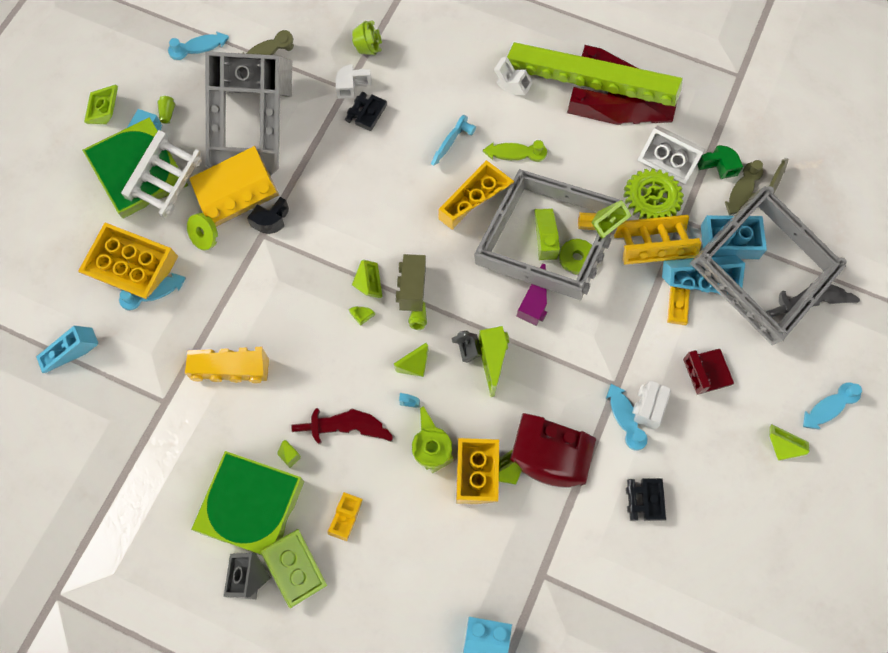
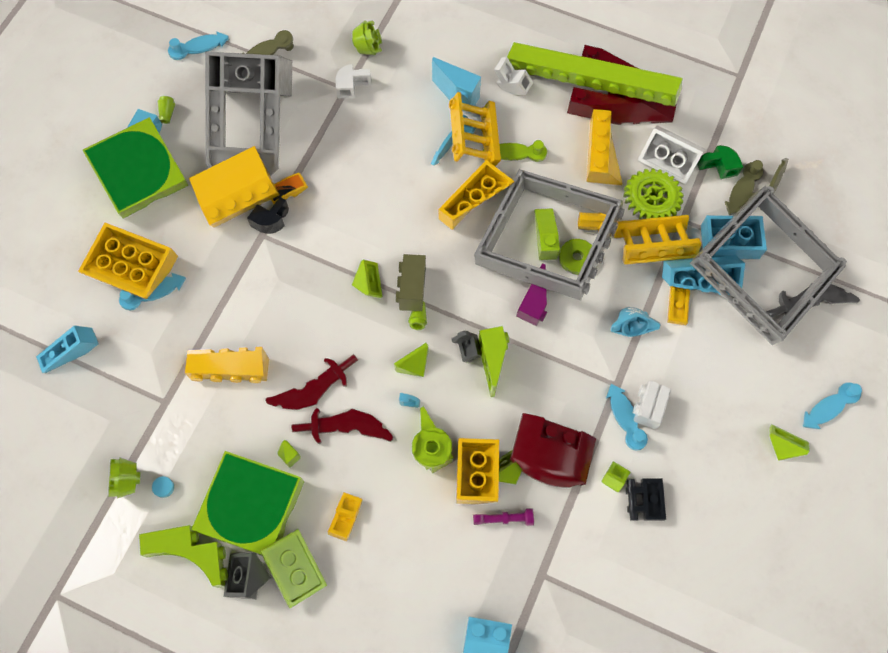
(101, 105): lime slope -> none
(122, 477): none -> lime cone
(151, 158): white fence -> none
(163, 487): none -> medium azure tile
(182, 543): none -> lime arch
(195, 224): lime tile -> none
(290, 186): none -> slope
(314, 389): none -> dark red sword
(361, 314): lime tile -> none
(369, 114): black plate -> none
(453, 79): none -> medium azure slope
(487, 125): none -> yellow fence
(527, 516): none -> magenta piece
(602, 158): none -> yellow wedge
(610, 218): lime slope -> none
(615, 477): none -> lime slope
(634, 323): none -> medium azure hat
(708, 370): dark red bracket -> none

